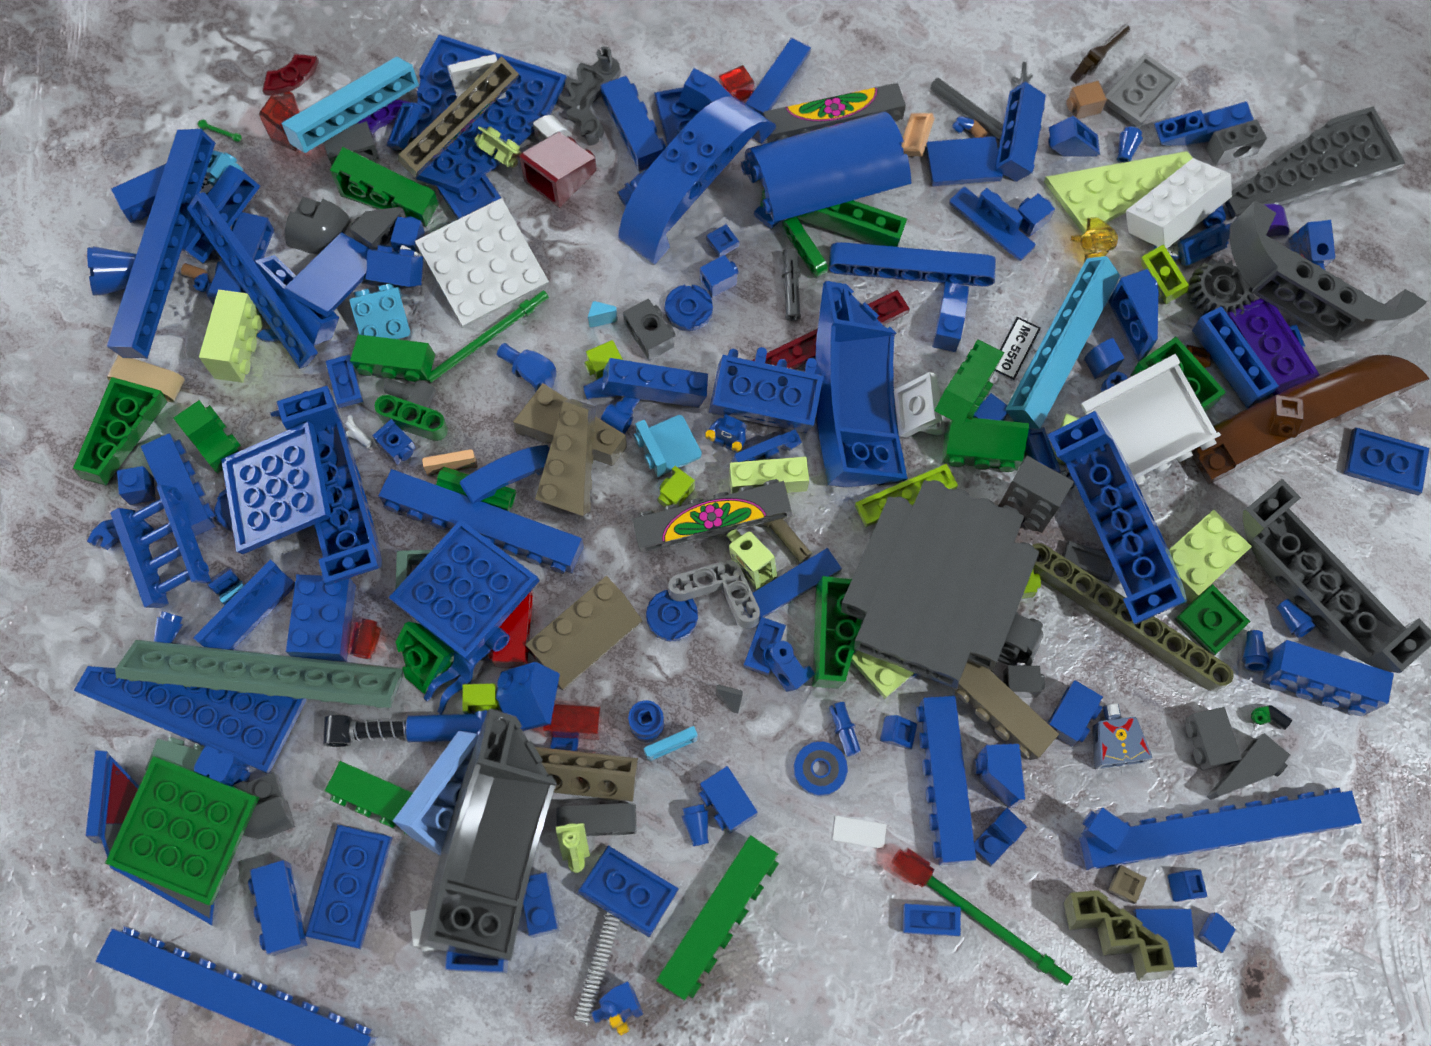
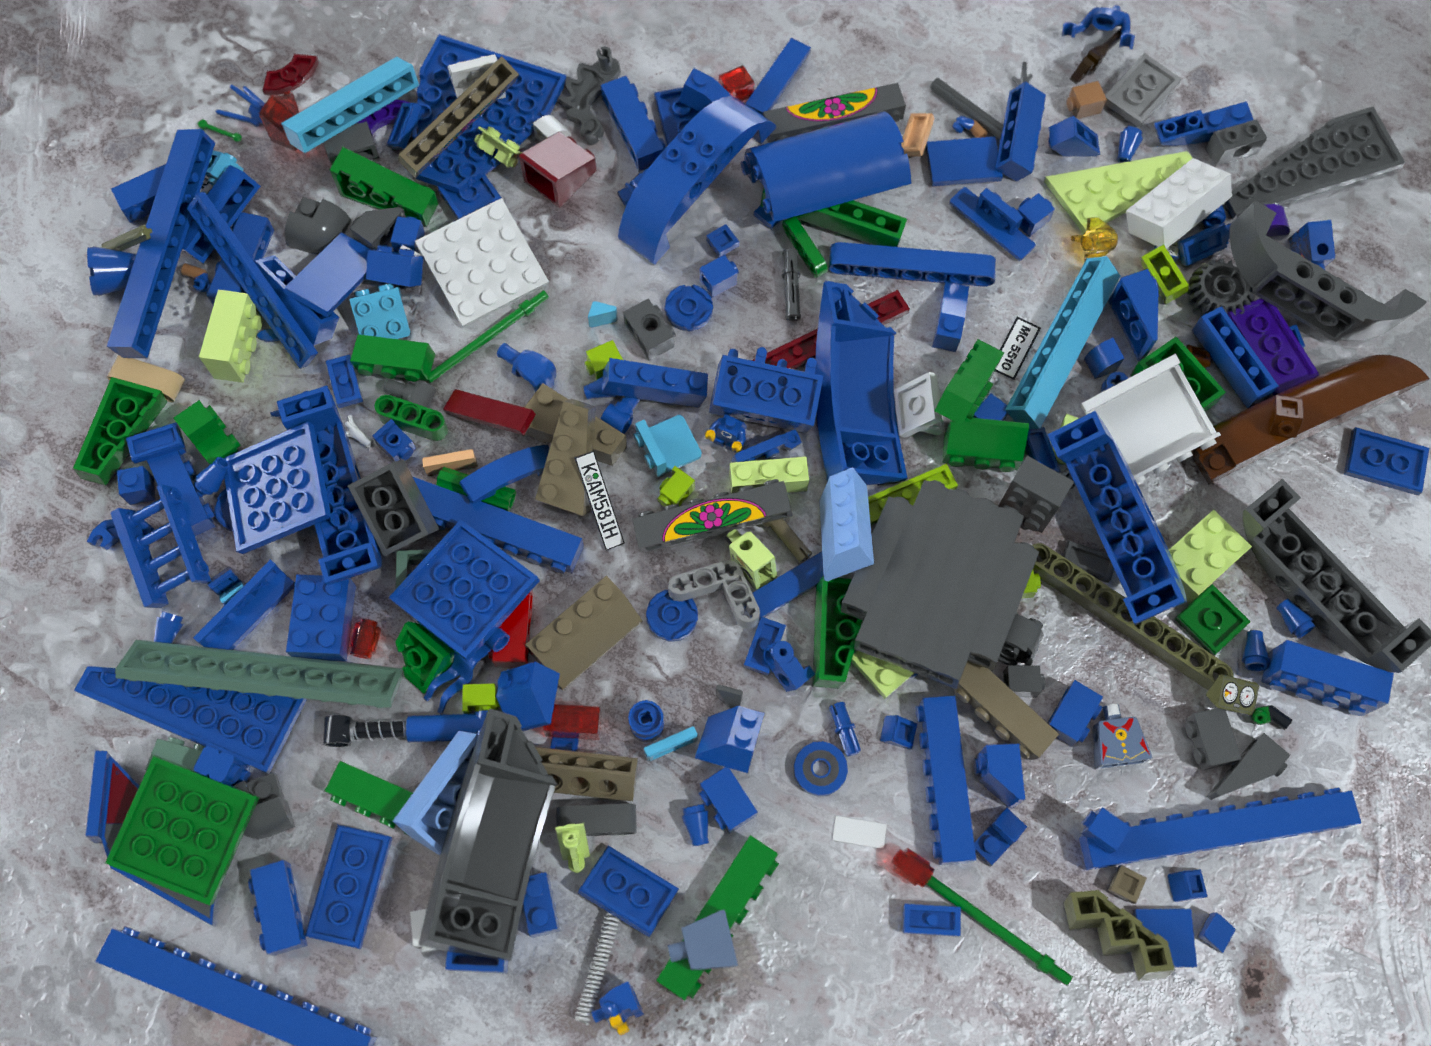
(128, 239): none -> olive axle
(155, 443): none -> blue tile
(212, 476): none -> blue cone
(254, 109): none -> blue plant
(393, 507): none -> dark grey brick
(489, 412): none -> dark red tile
(599, 500): none -> sticker
(706, 944): none -> sand blue torso
(731, 738): none -> blue slope
(845, 525): none -> light blue slope
(1104, 19): none -> blue piece
(1234, 694): none -> slope

